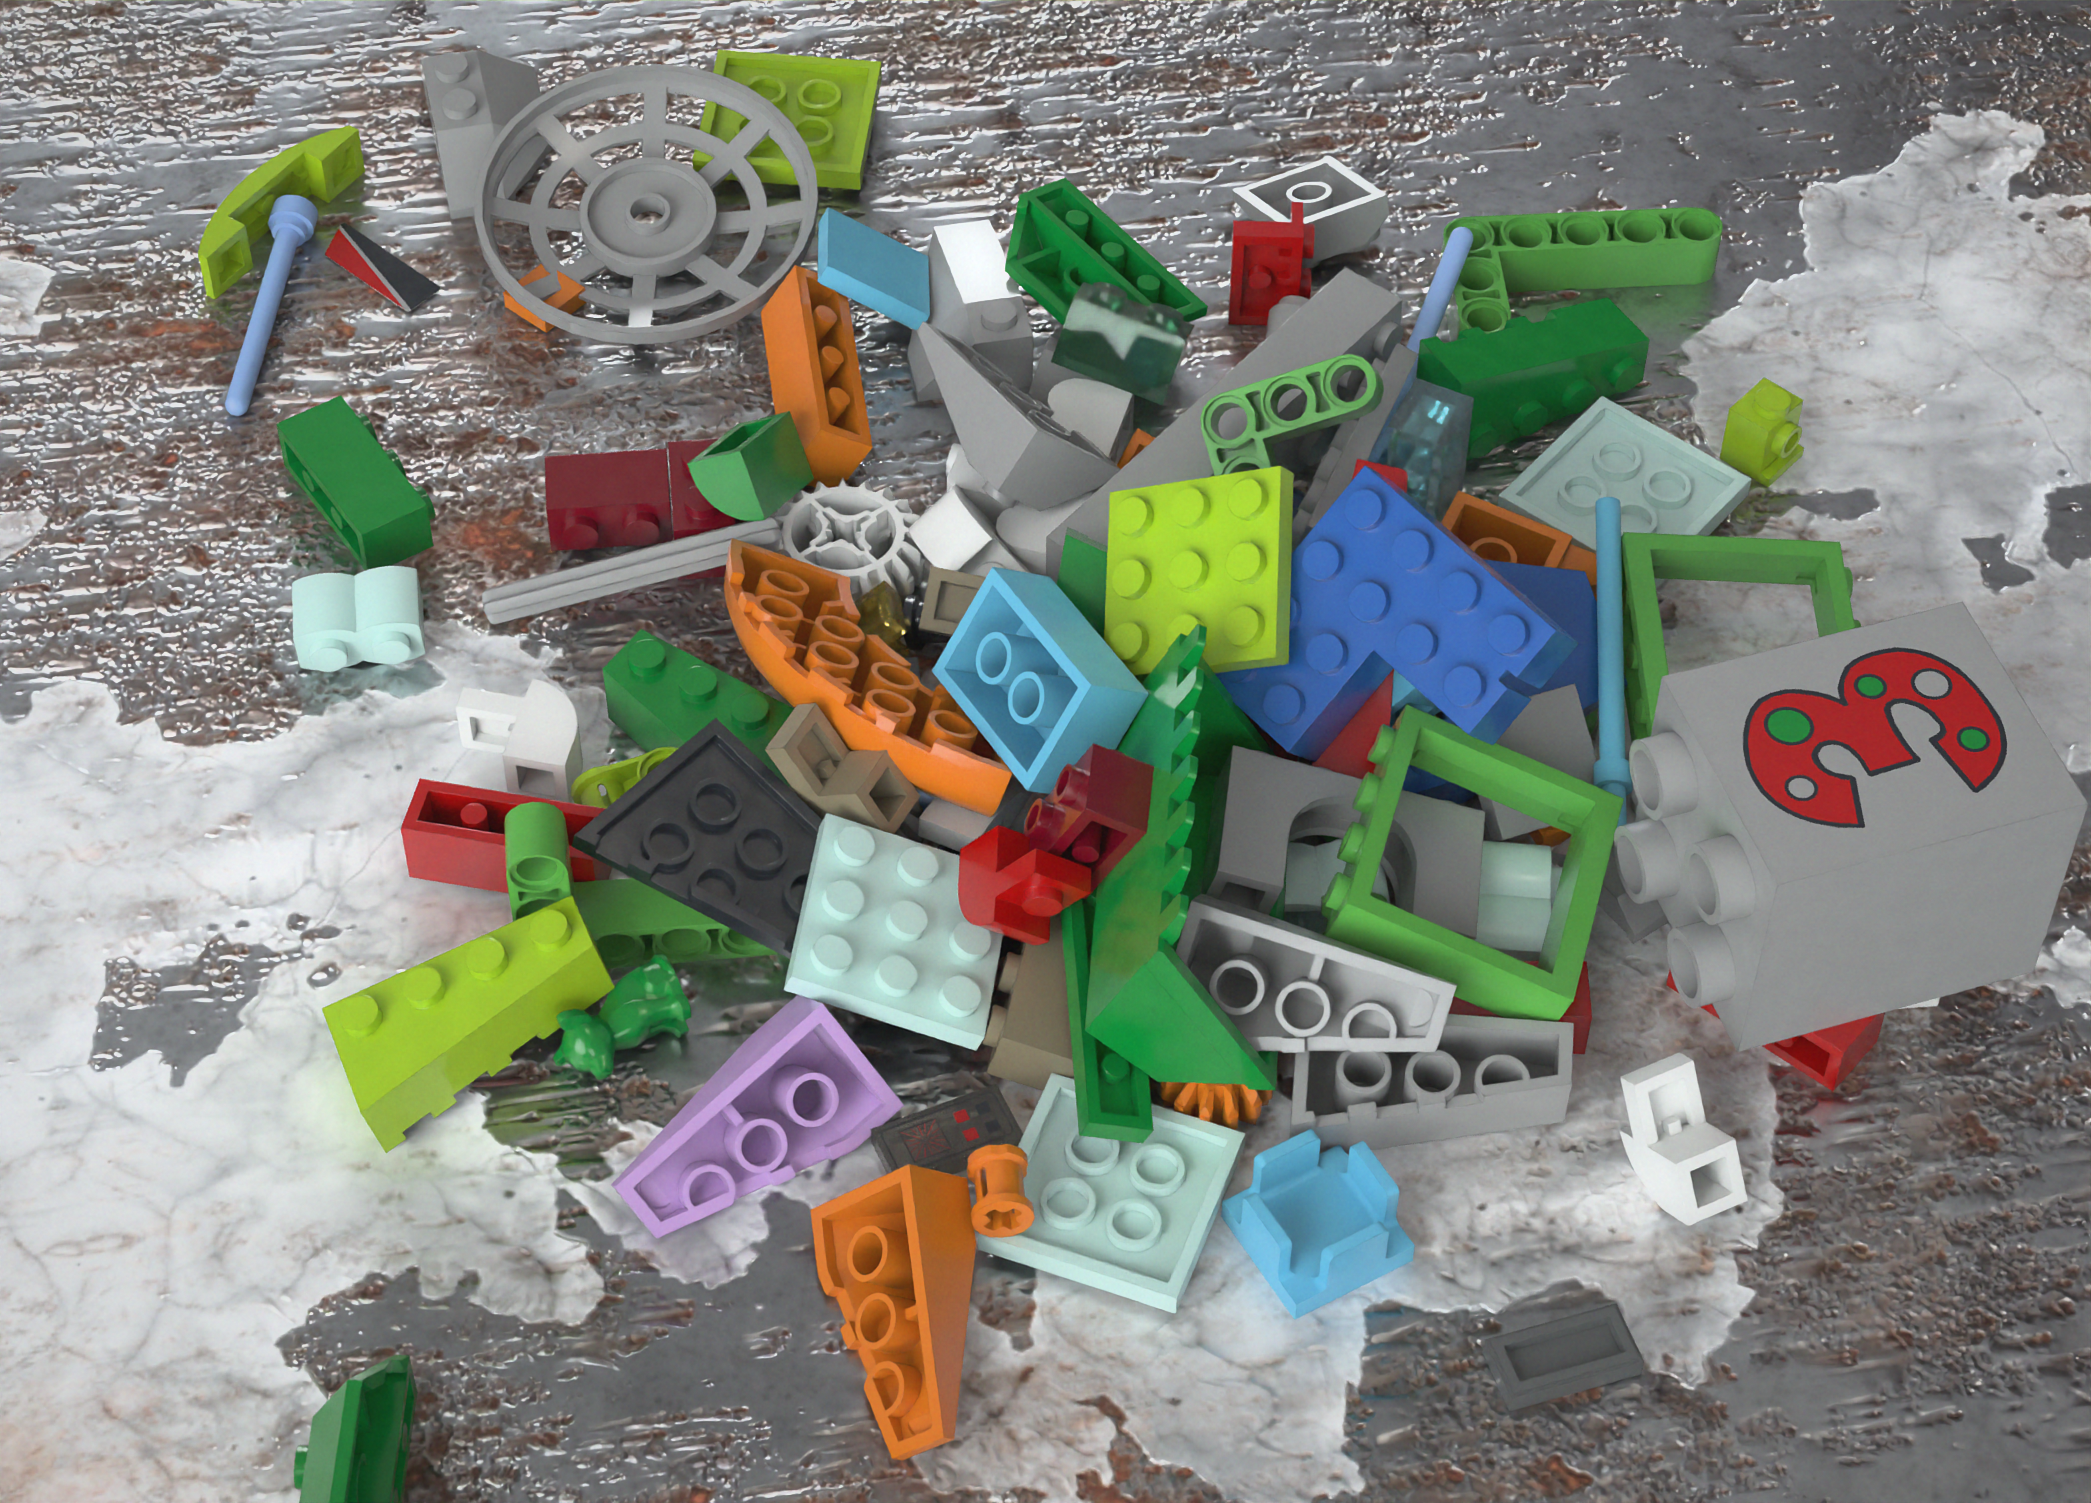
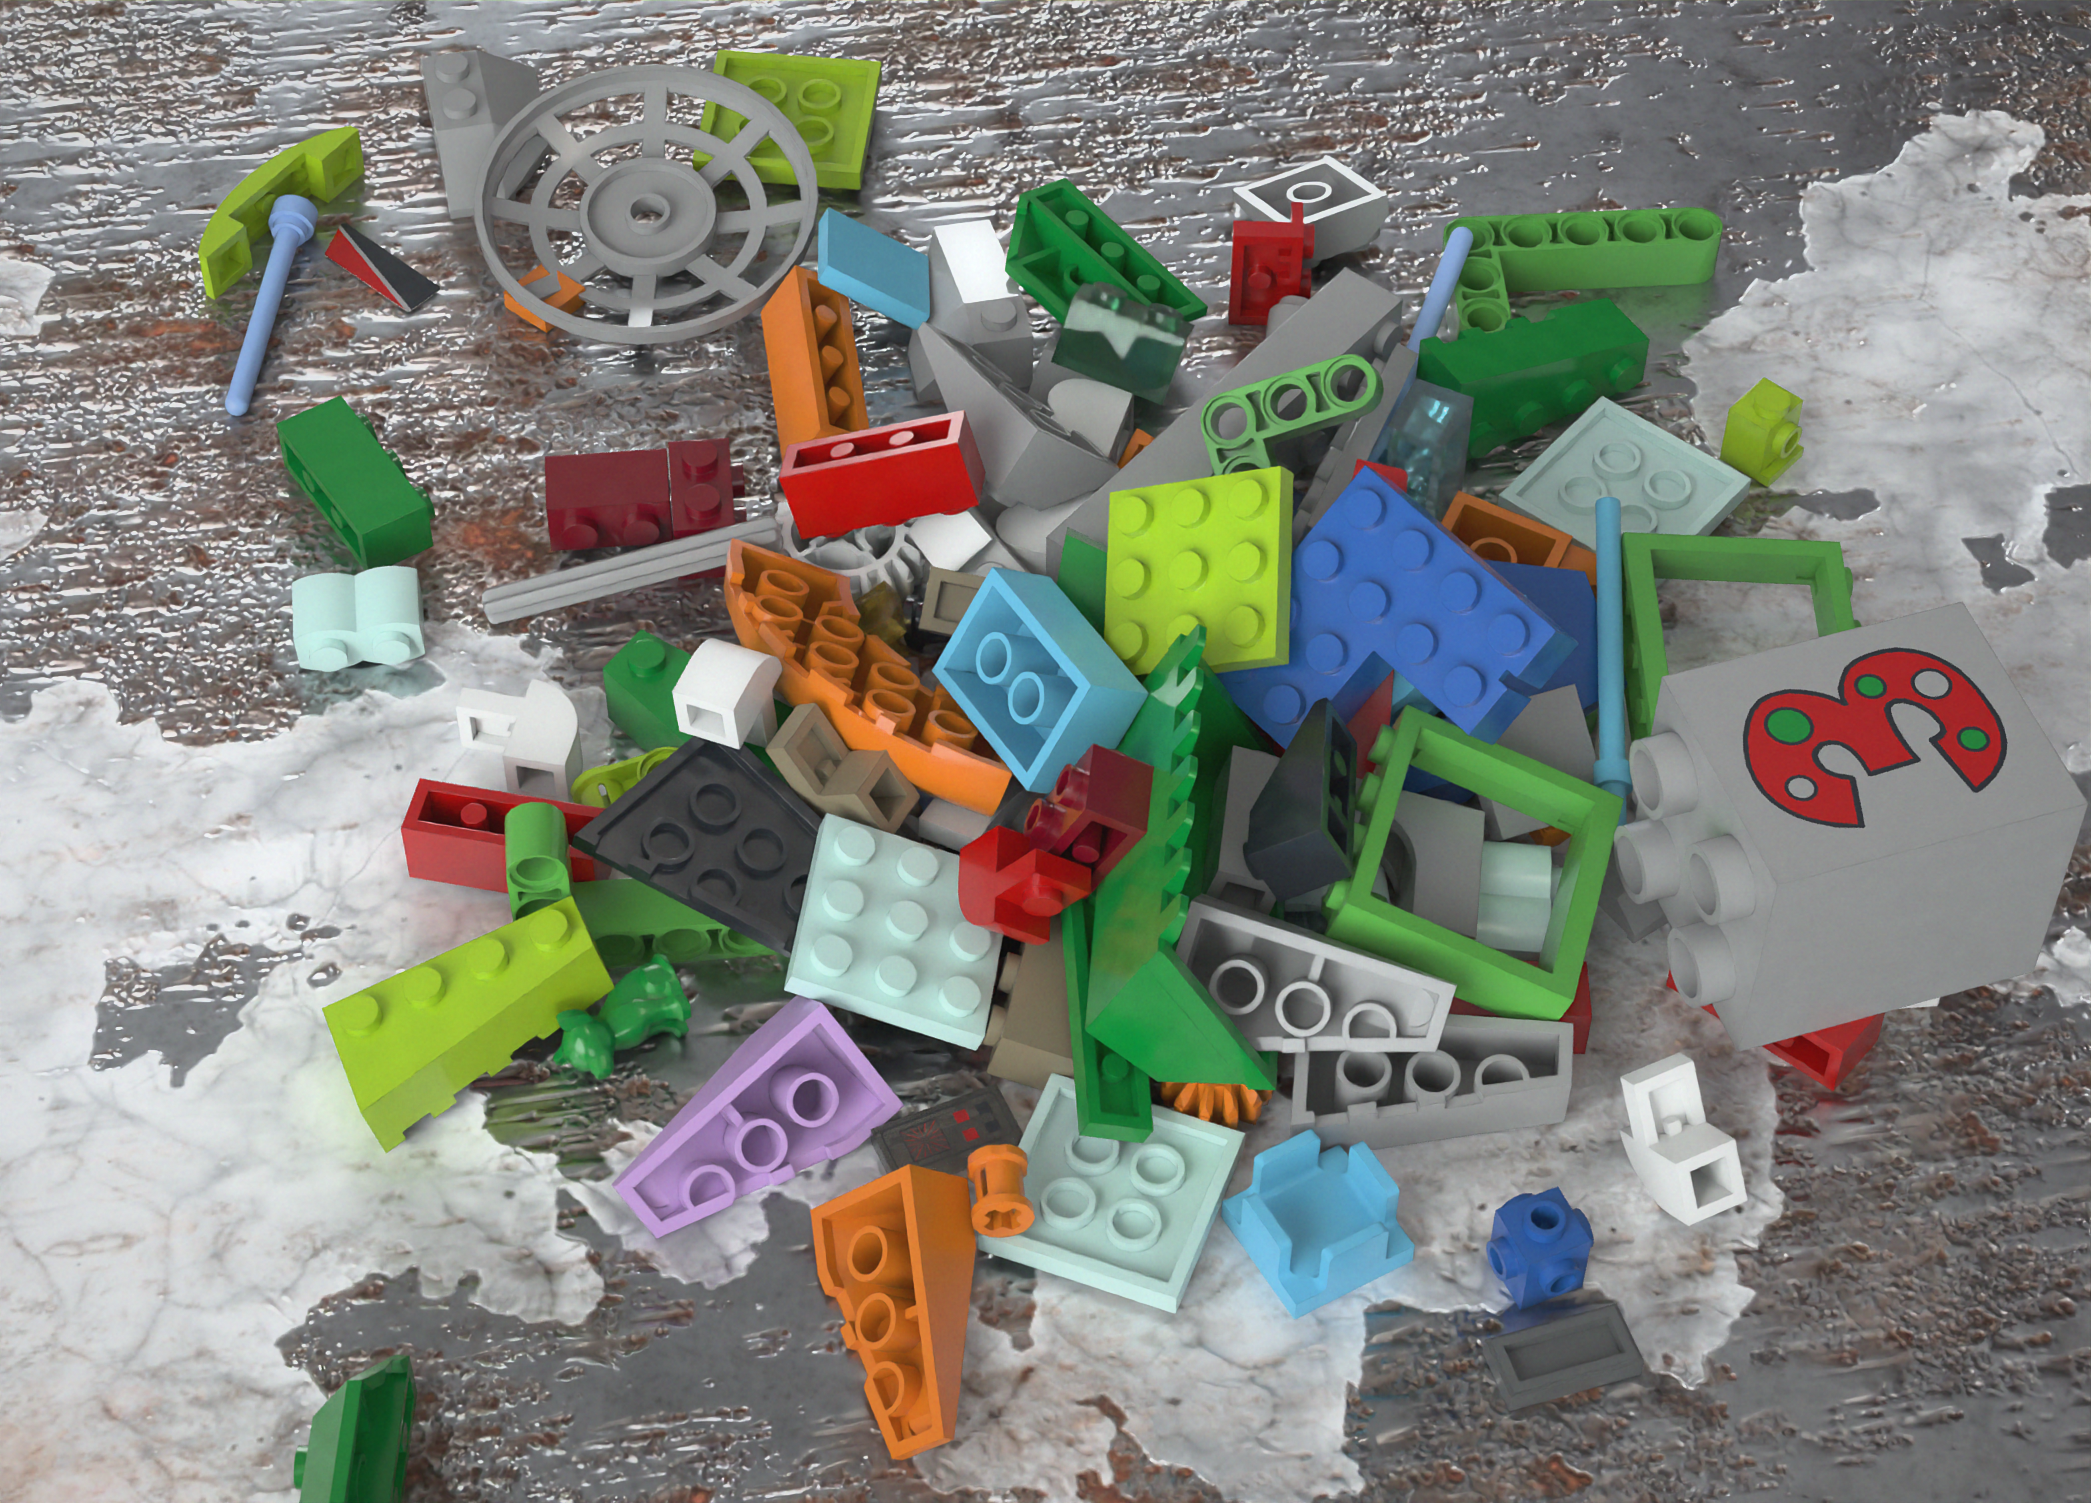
(728, 695): none -> white brick
(753, 468): green brick -> none
(883, 475): none -> red brick
(1307, 810): none -> black slope
(1539, 1246): none -> blue brick

